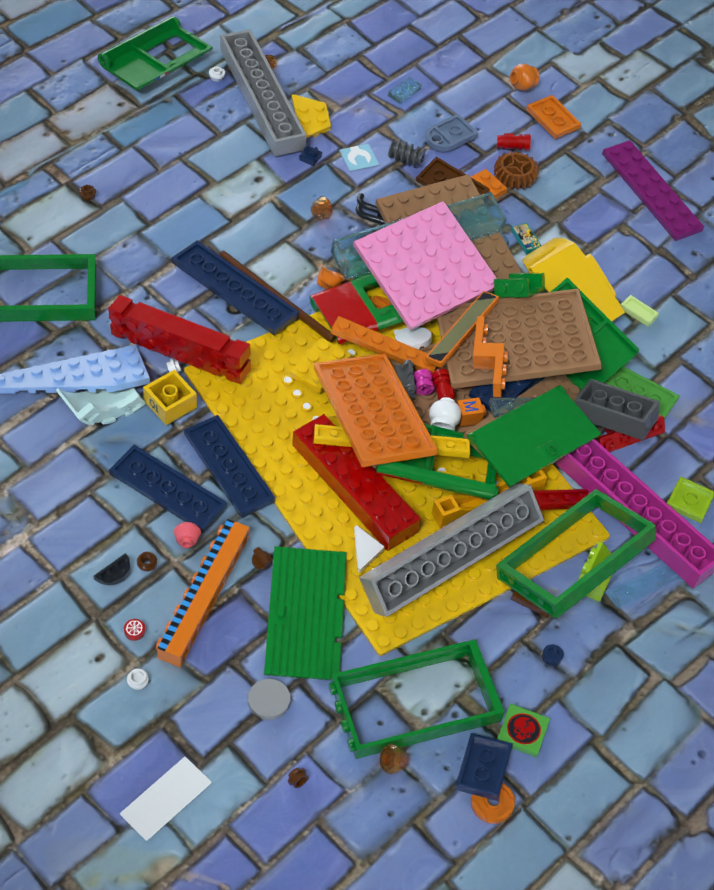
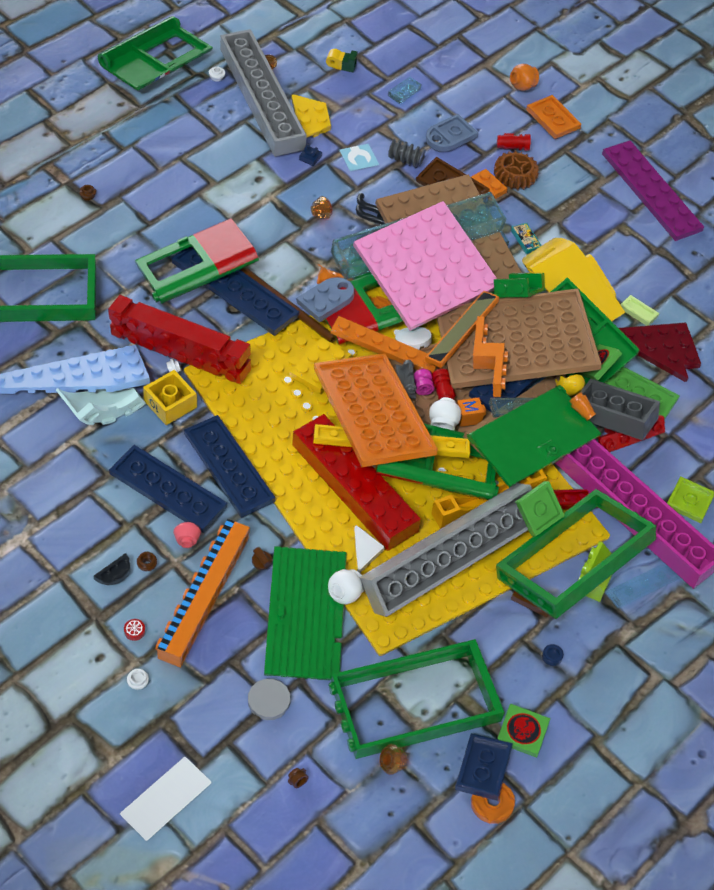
(221, 250): none -> piece
(326, 298): none -> sand blue plate
(342, 60): none -> leg
(345, 586): none -> white piece
(540, 508): none -> bright green plate
(572, 384): none -> yellow hair
(582, 406): none -> orange cone
(608, 357): none -> bright green tile
(666, 347): none -> dark red wing

